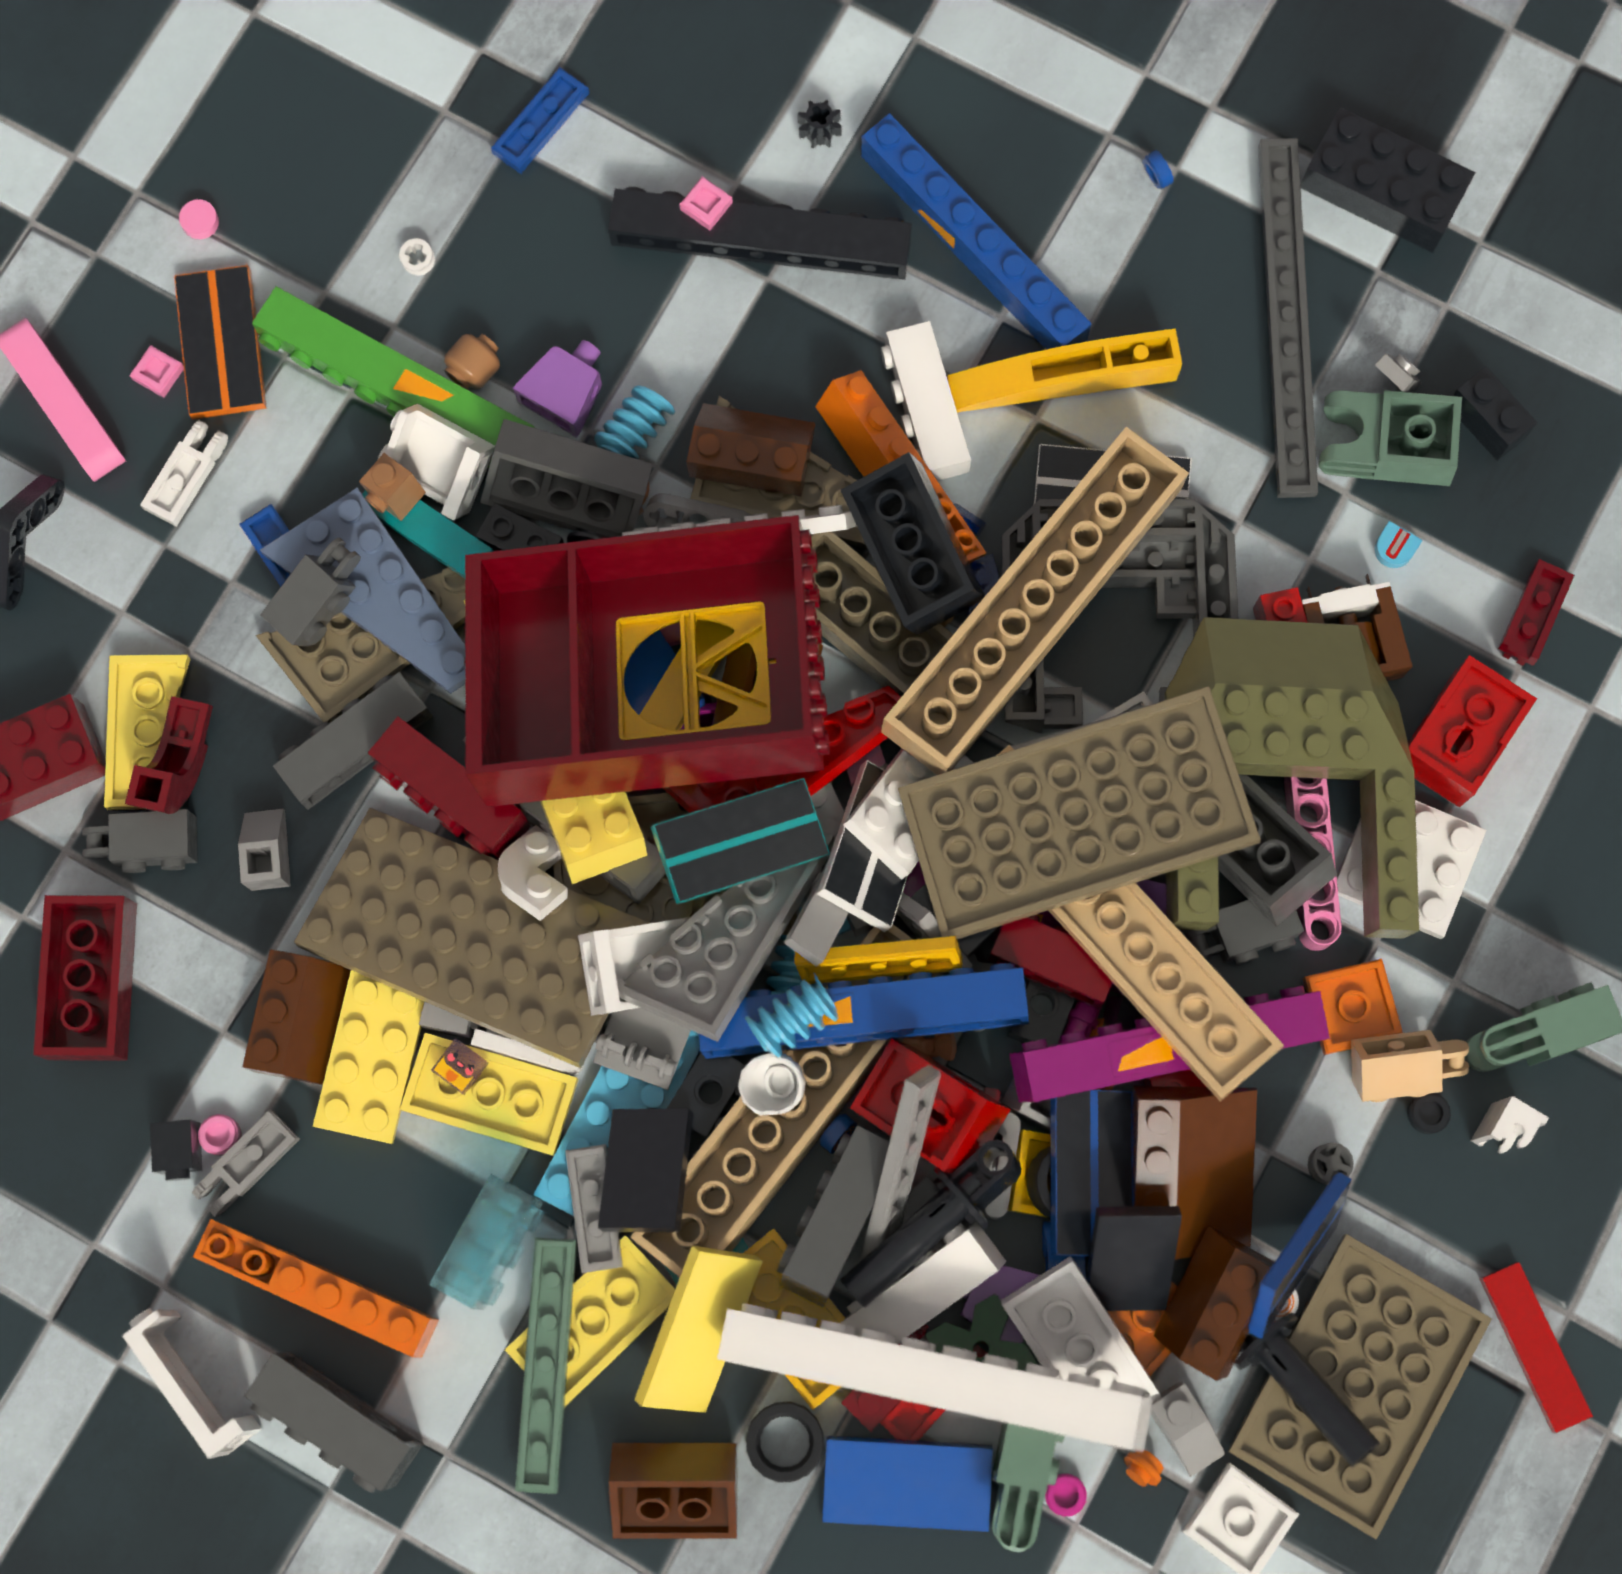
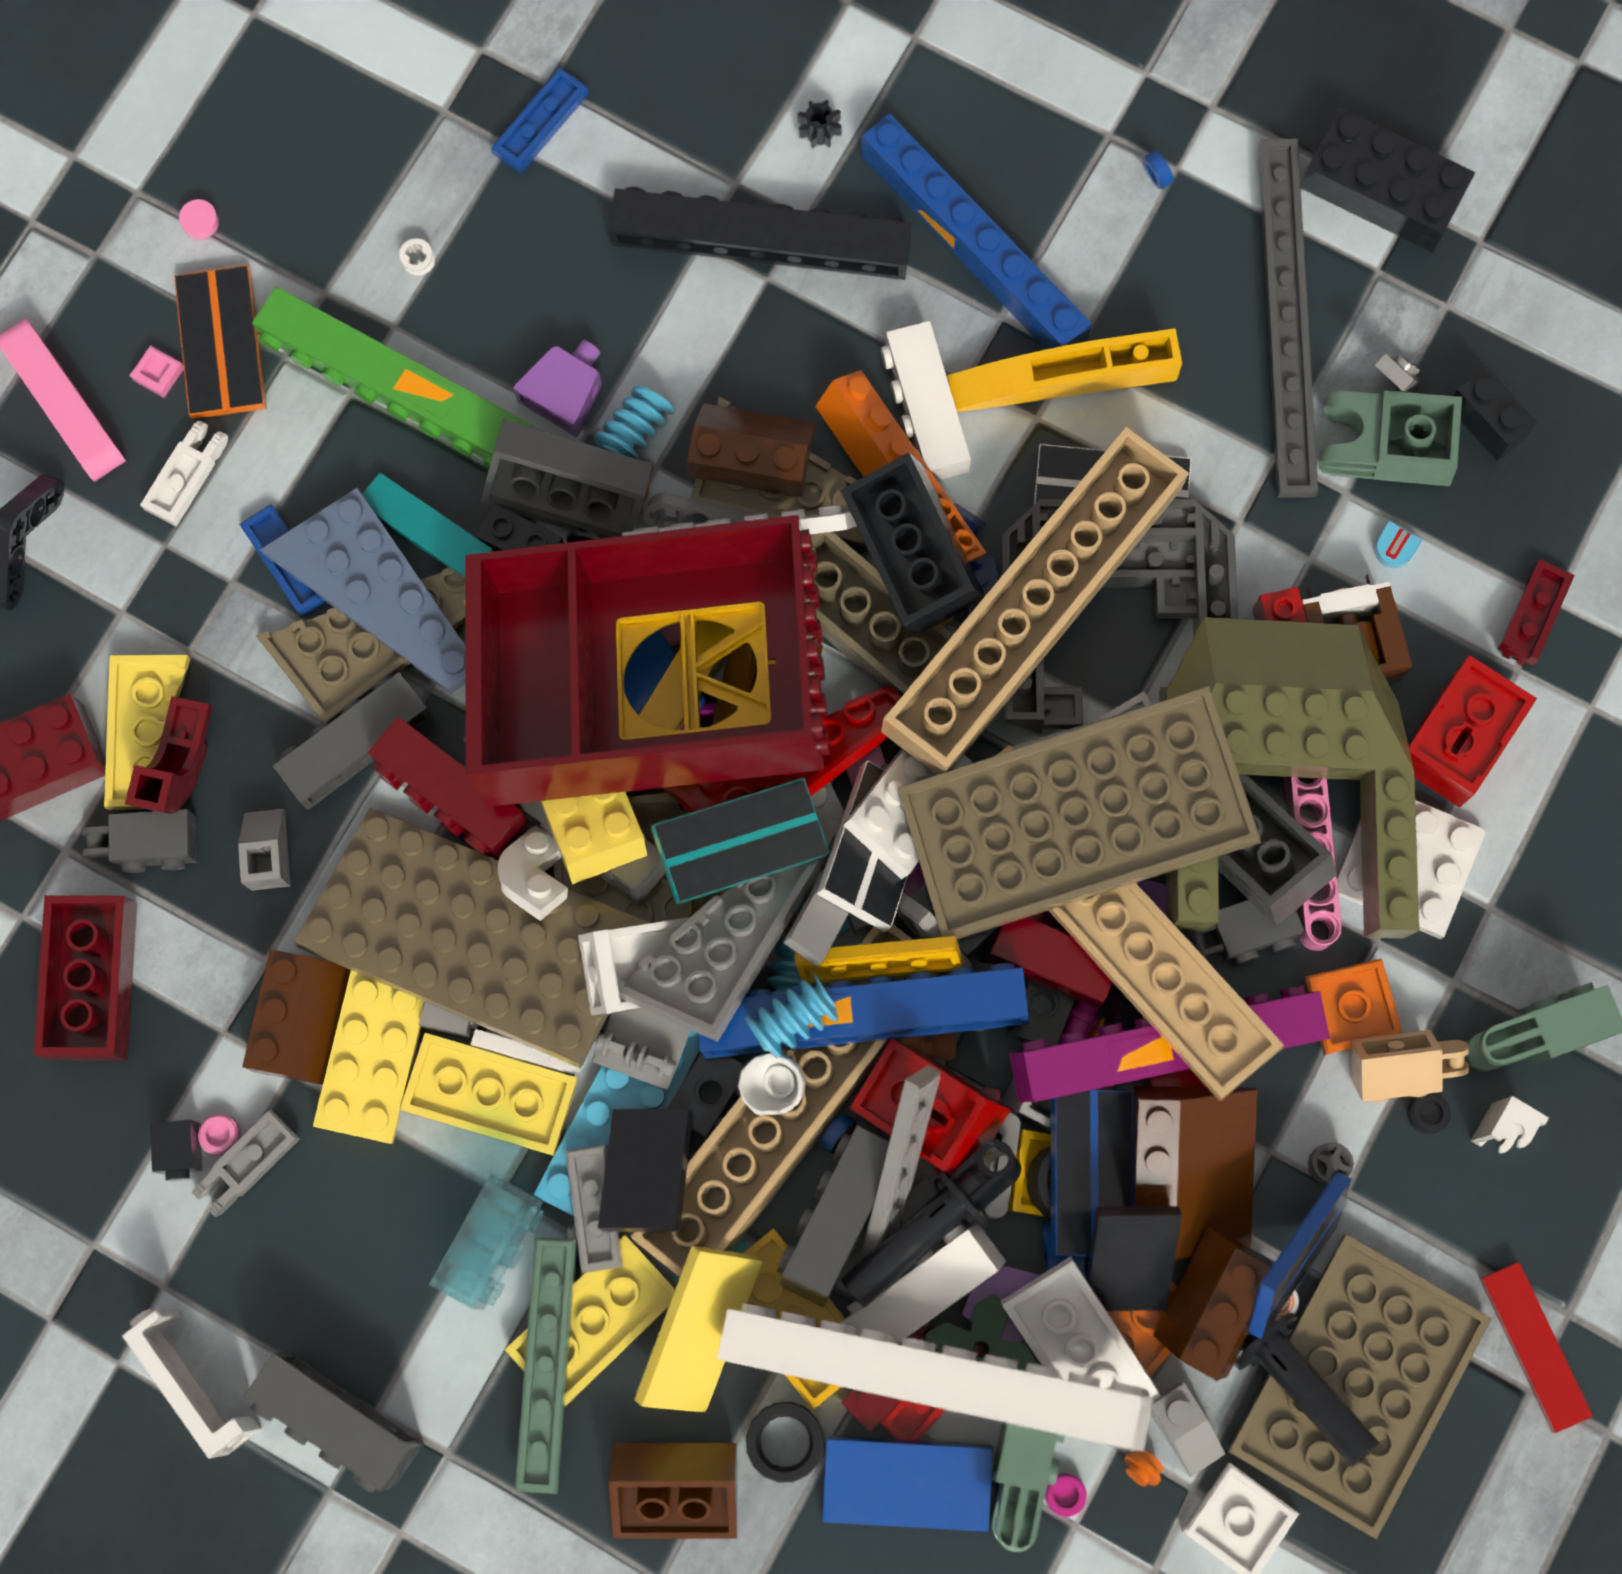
(313, 595): dark grey brick -> none
(317, 1289): orange slope -> none
(391, 487): medium nougat brick -> none
(440, 456): white panel -> none
(459, 1066): tile -> none
(472, 361): medium nougat head -> none
(706, 203): bright pink tile -> none

